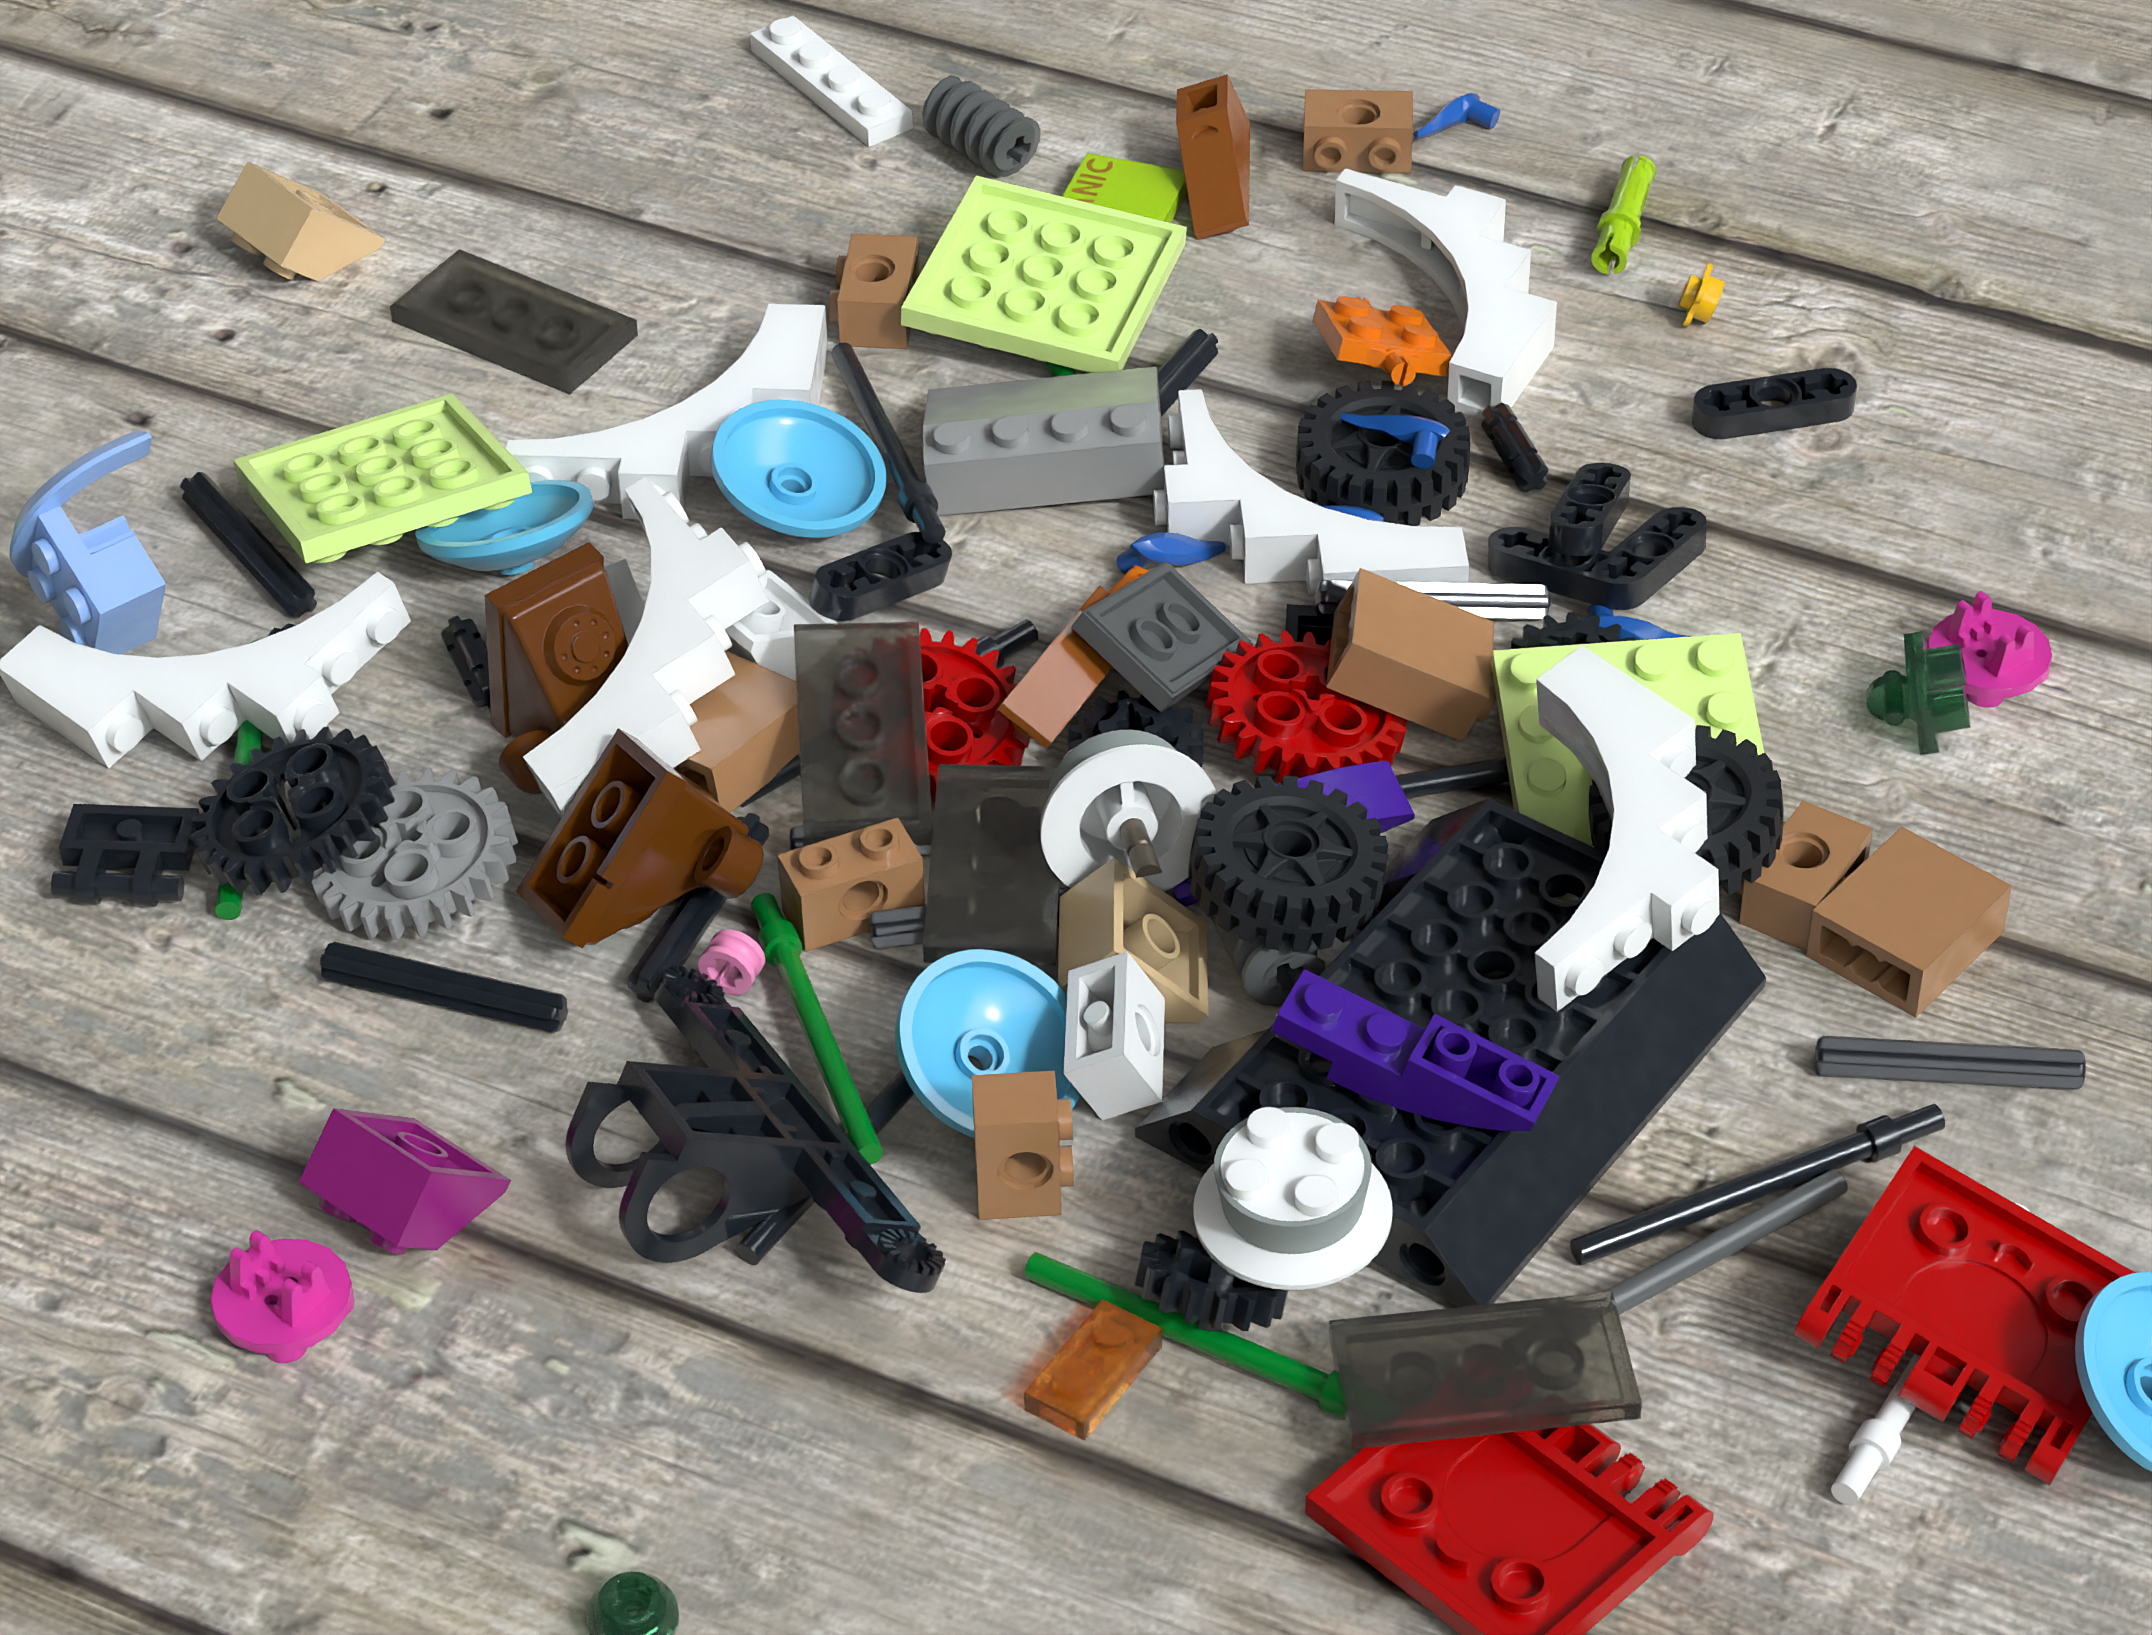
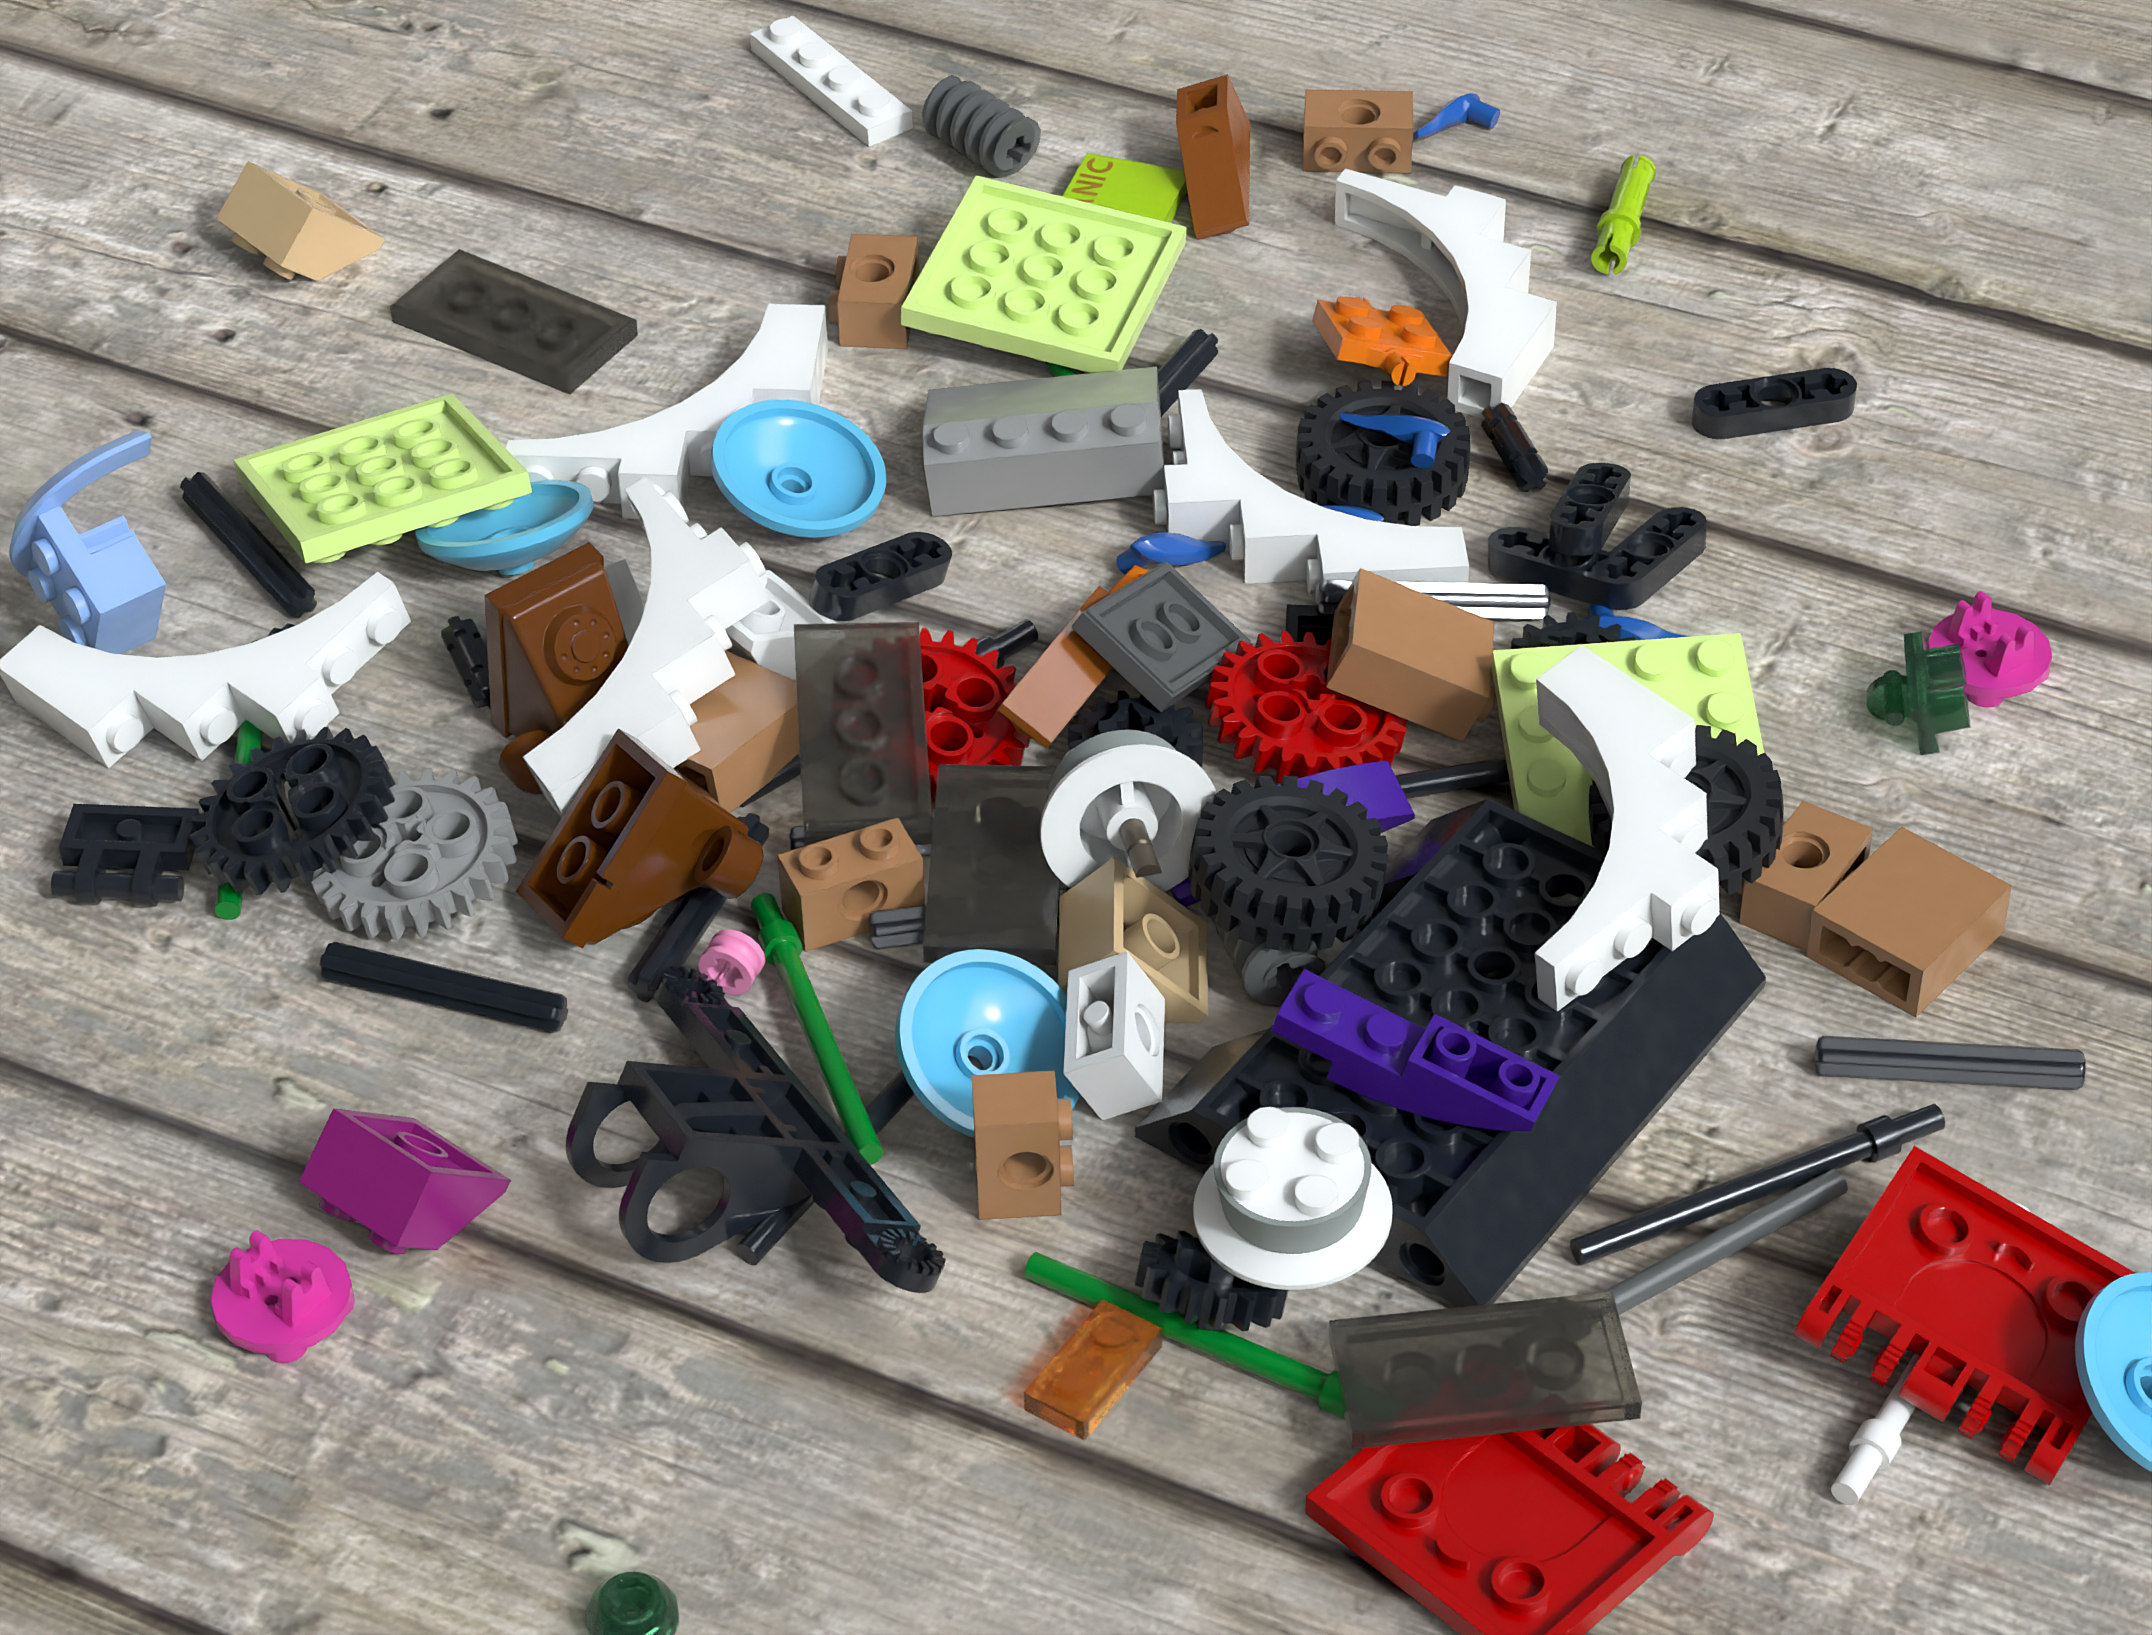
(914, 495): black bar -> none
(1701, 296): yellow plate -> none

